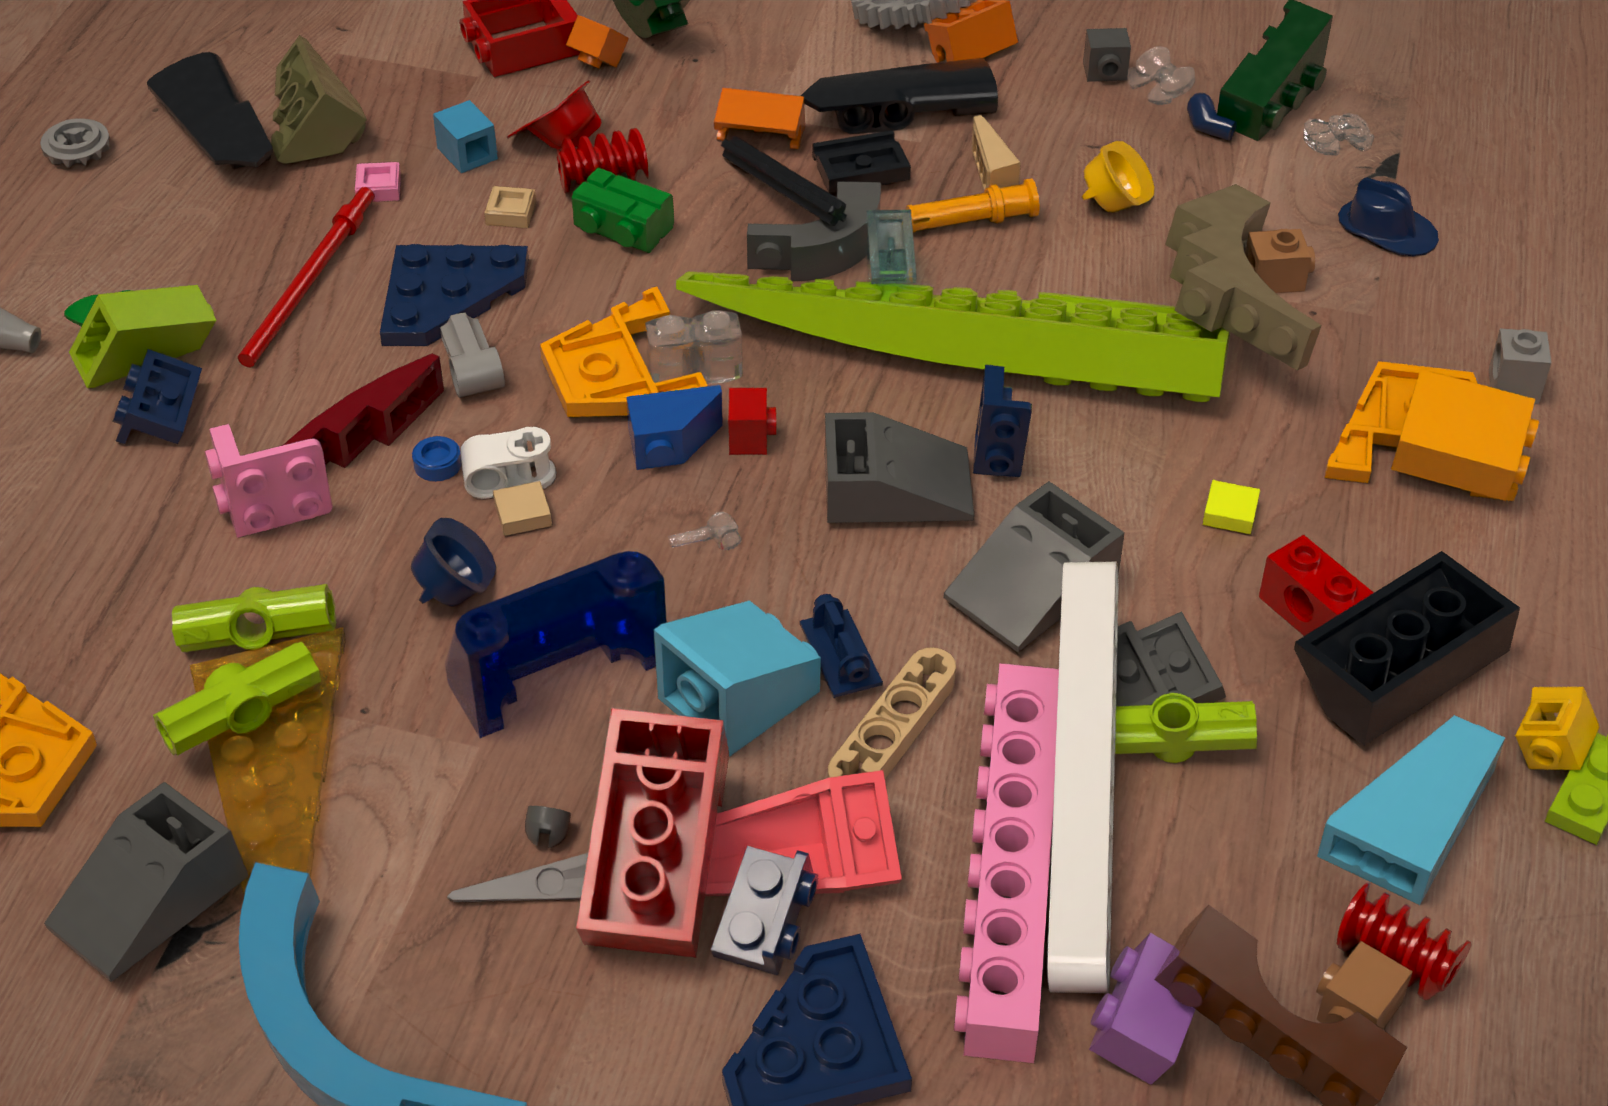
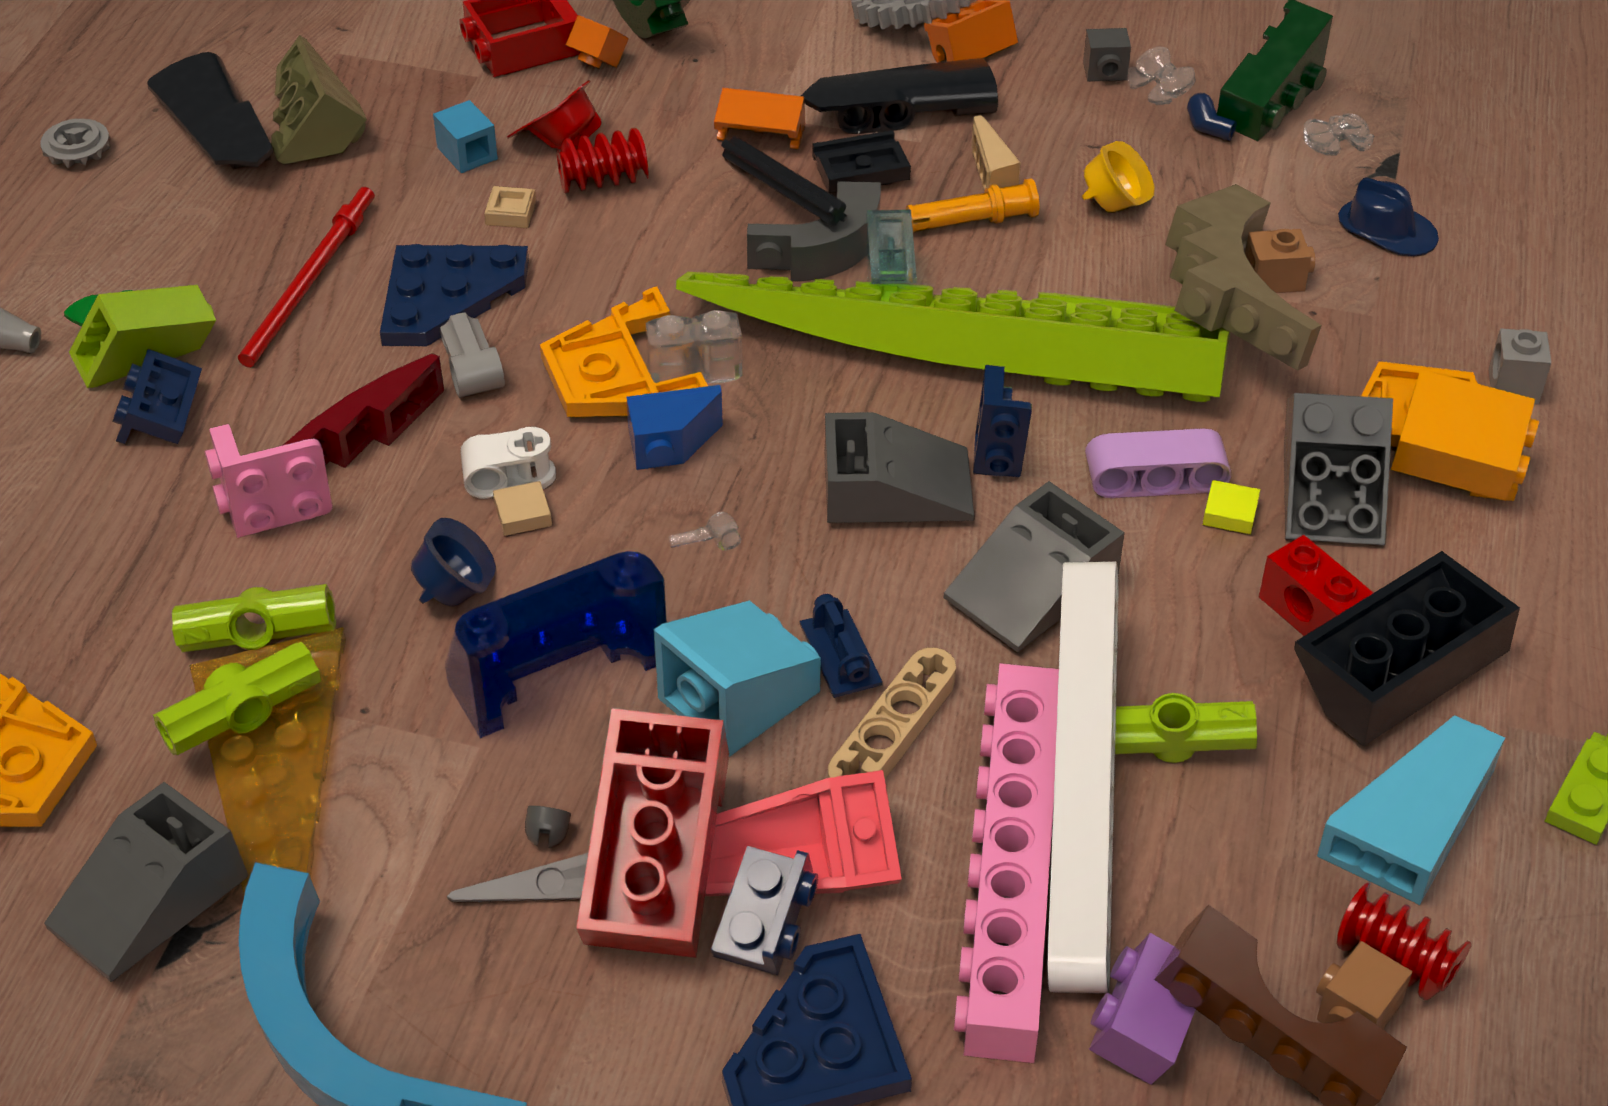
(381, 178): bright pink tile -> none
(436, 458): blue tile -> none
(623, 210): green brick -> none
(749, 421): red plate -> none
(1156, 462): none -> lavender beam
(1162, 662): dark grey slope -> none
(1337, 467): none -> dark grey slope
(1558, 741): yellow window -> none

